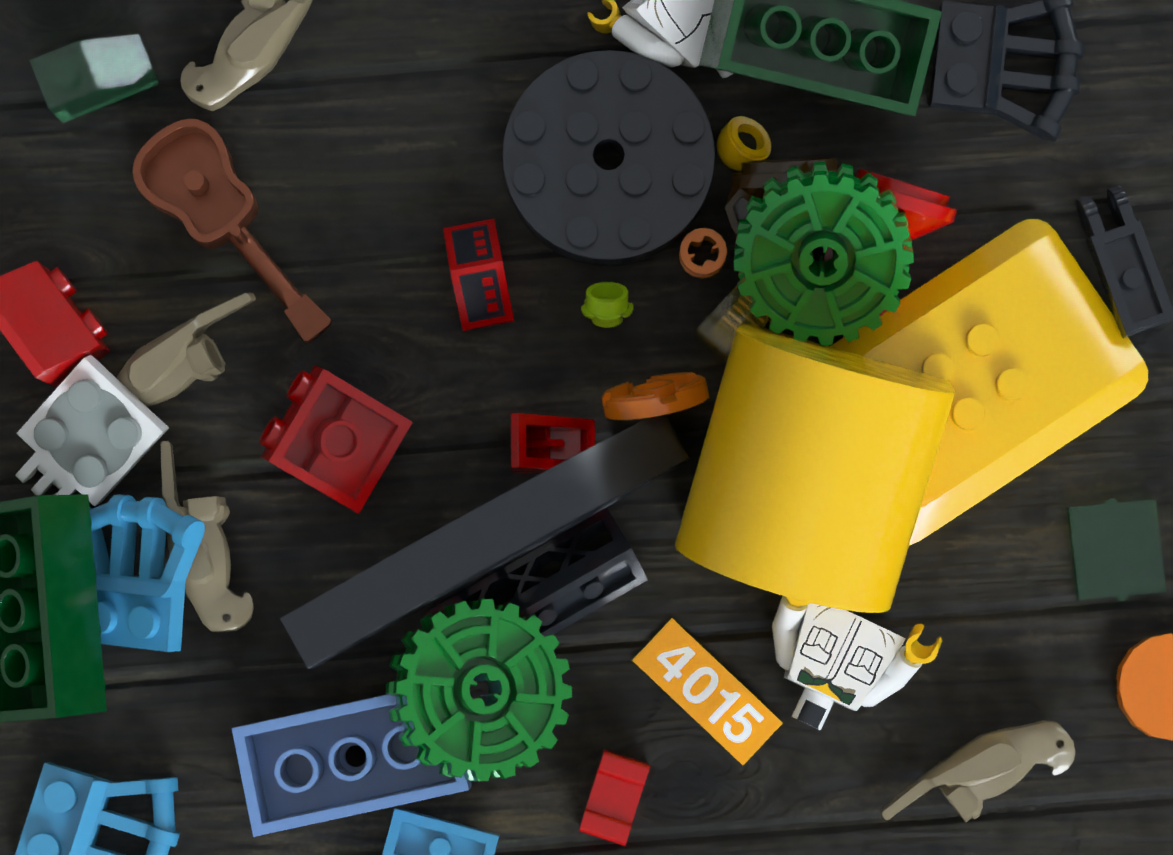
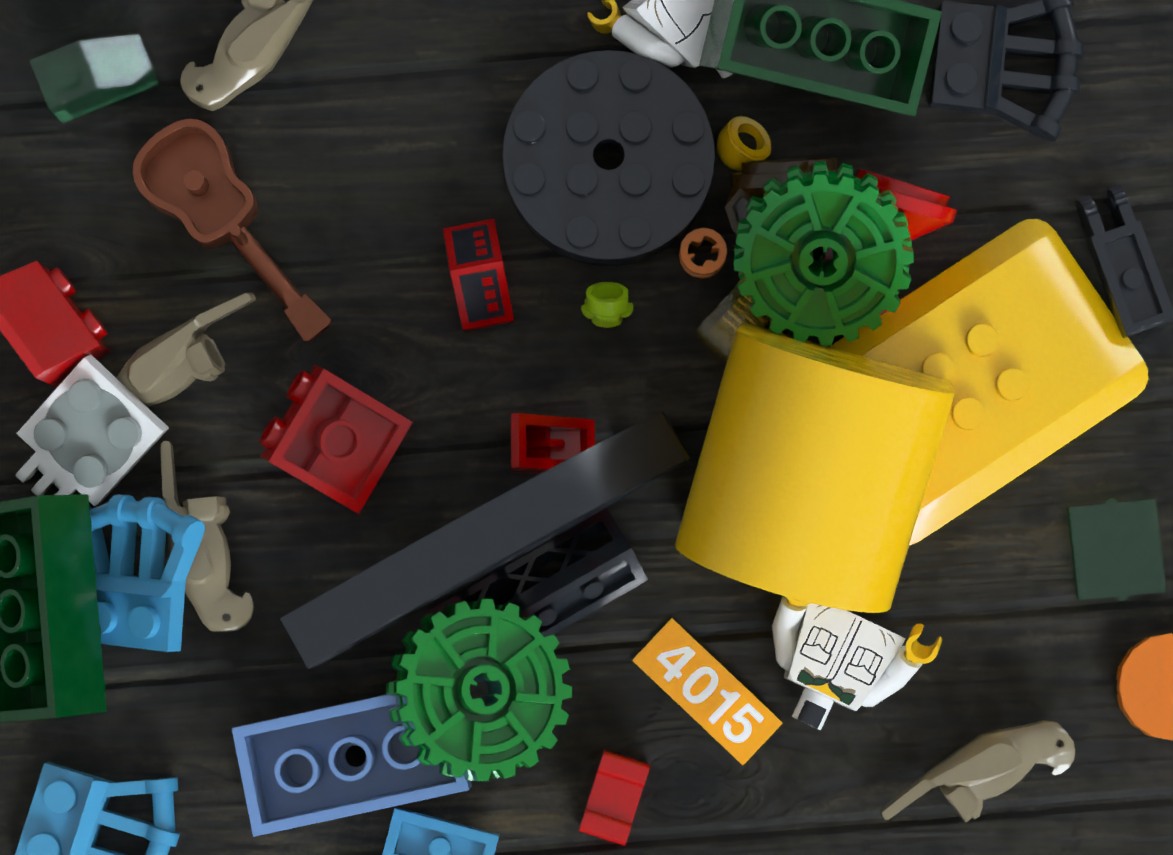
(656, 397): orange tile -> none

